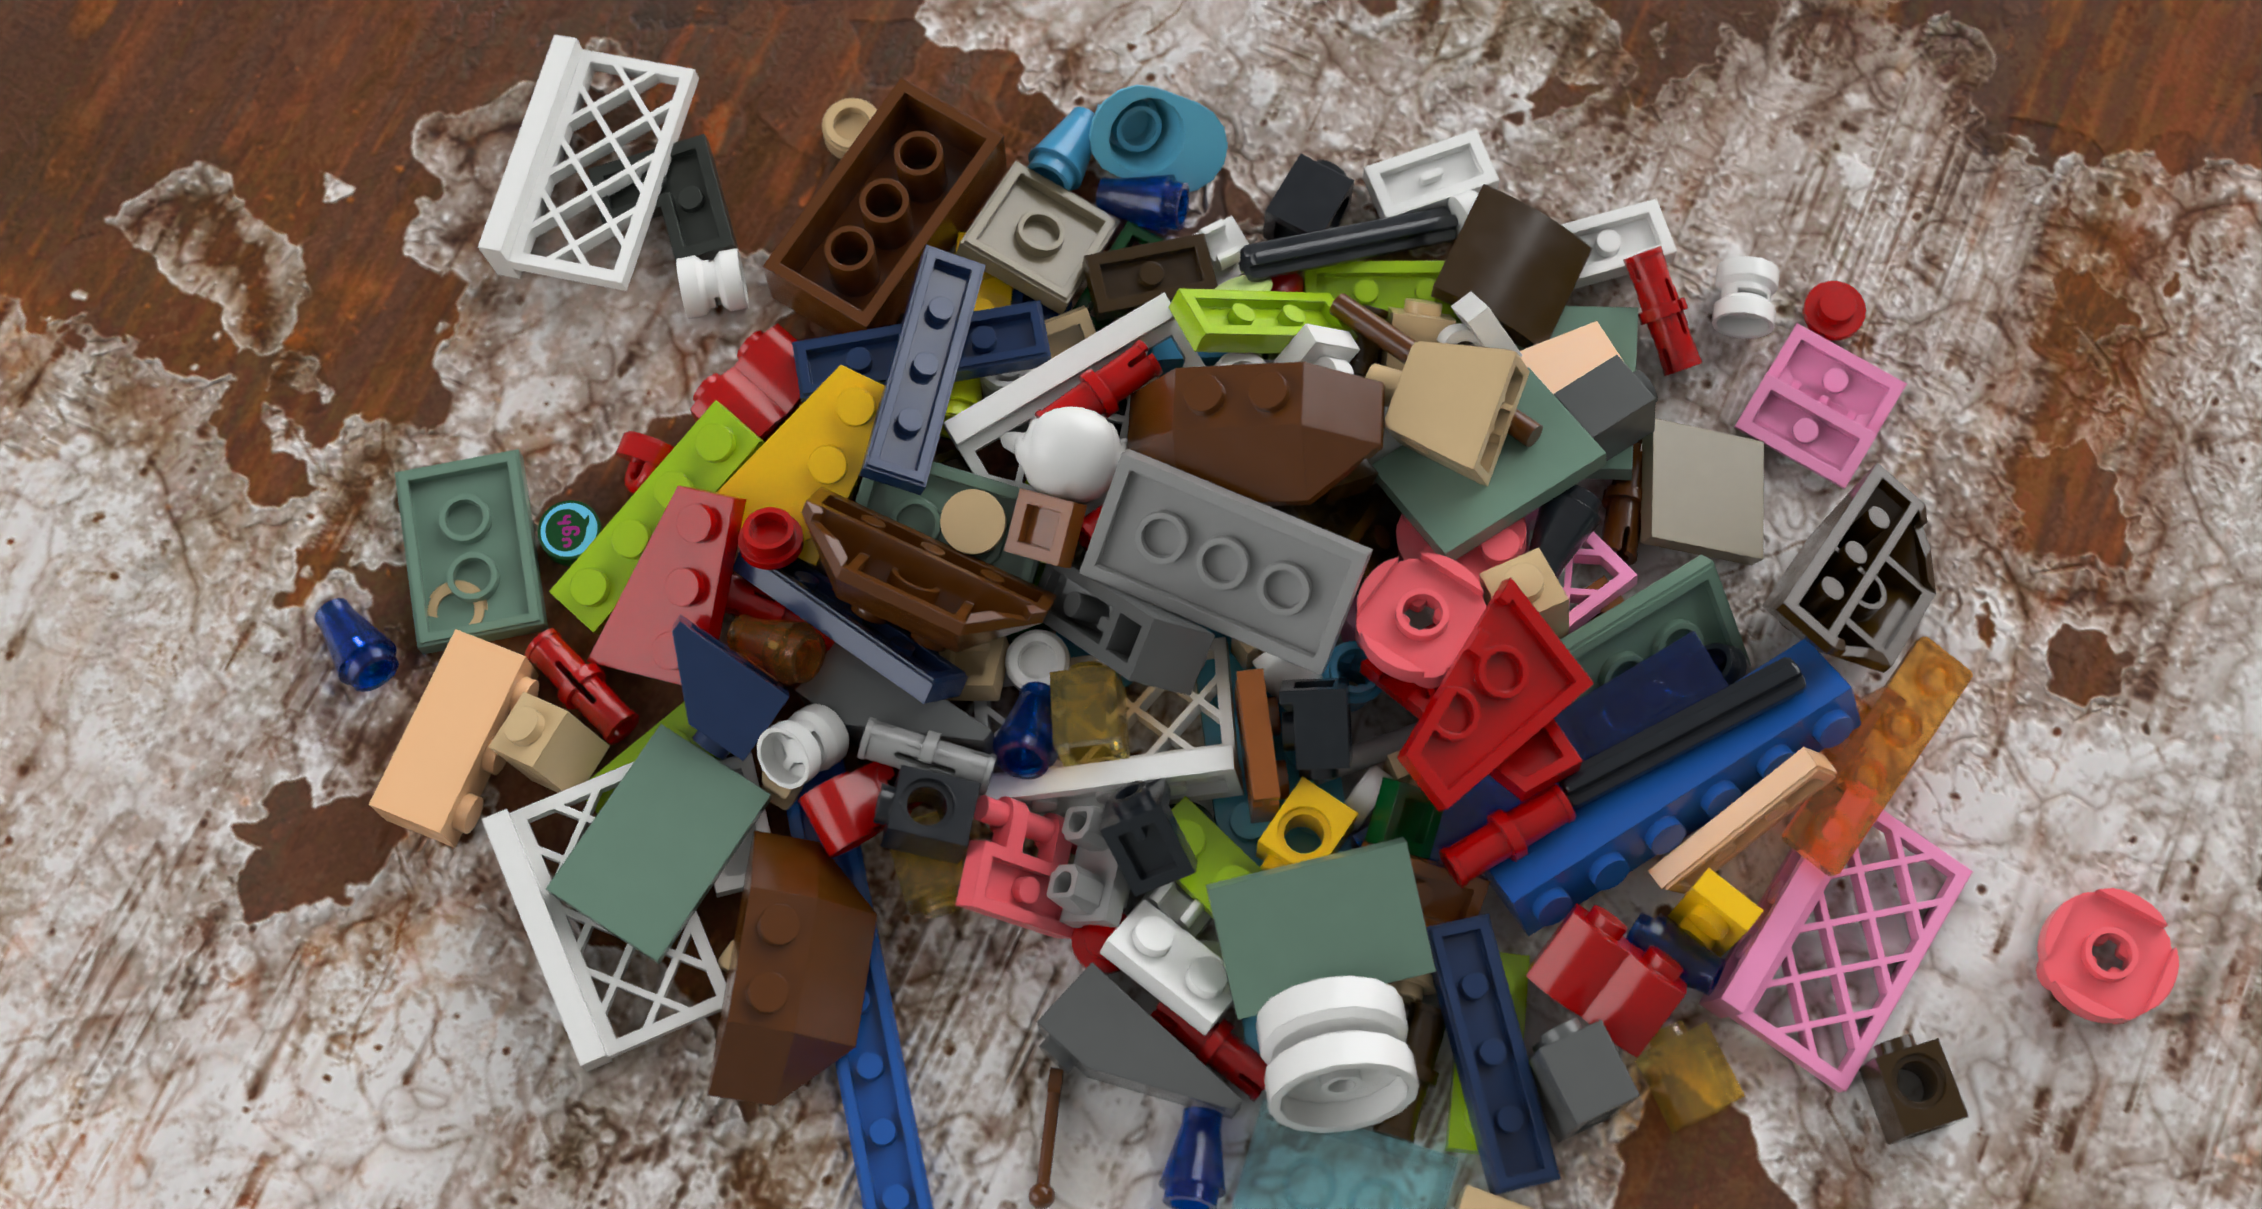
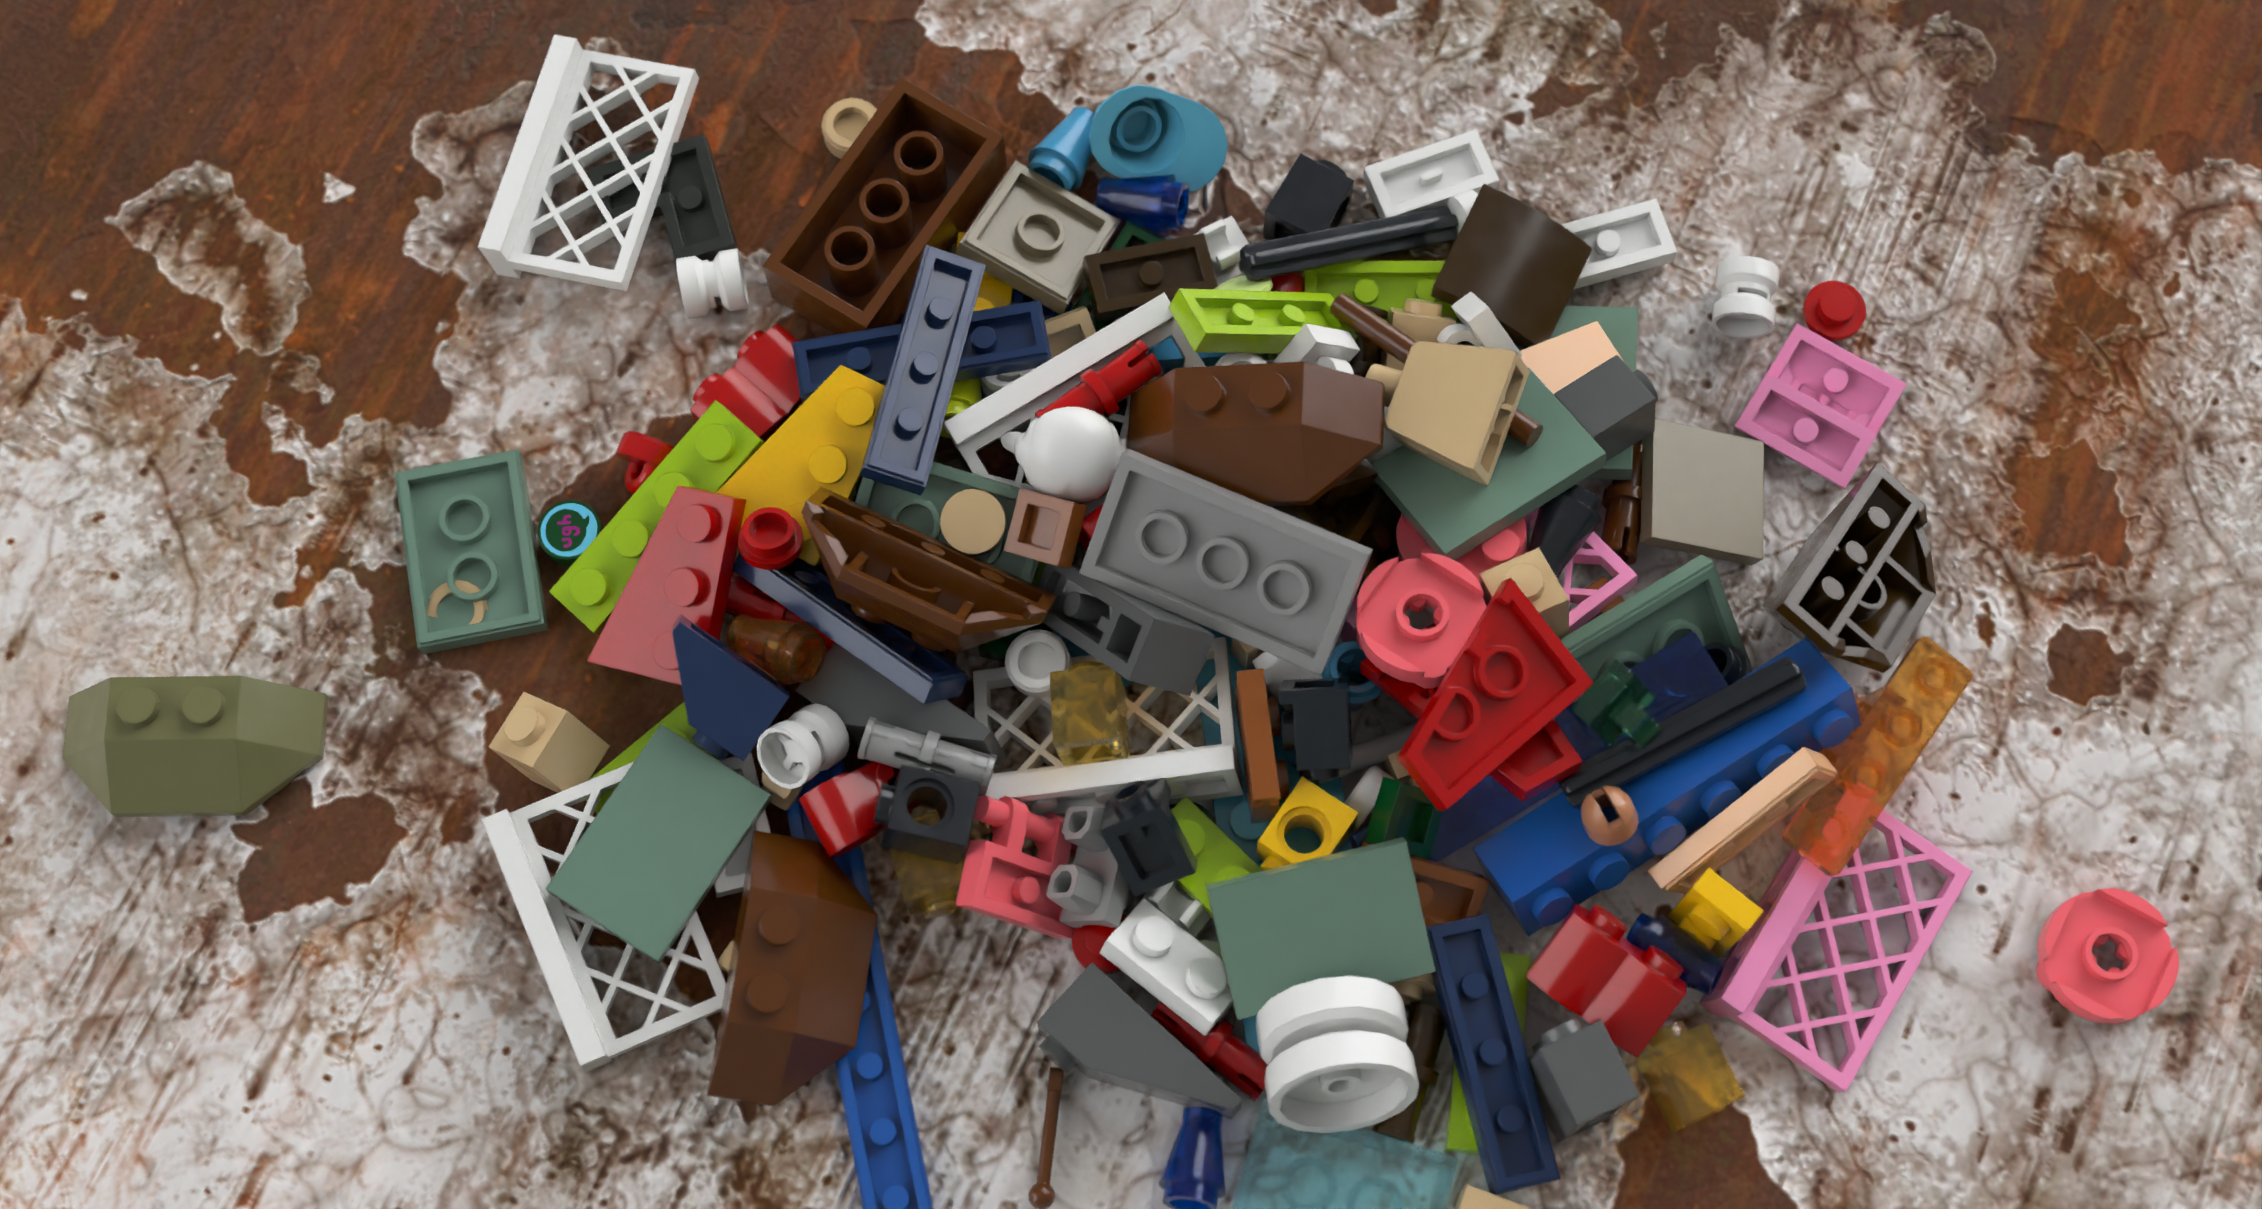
(192, 742): none -> olive wedge
(357, 648): clear blue cone -> none
(444, 752): light nougat brick -> none
(608, 713): red pin -> none
(984, 669): tan plate -> none
(1026, 736): clear blue cone -> none
(1507, 835): red pin -> none
(1595, 822): none -> nougat hinge
(1617, 705): none -> clear green tile
(1662, 311): red pin -> none
(1898, 1115): dark brown brick -> none

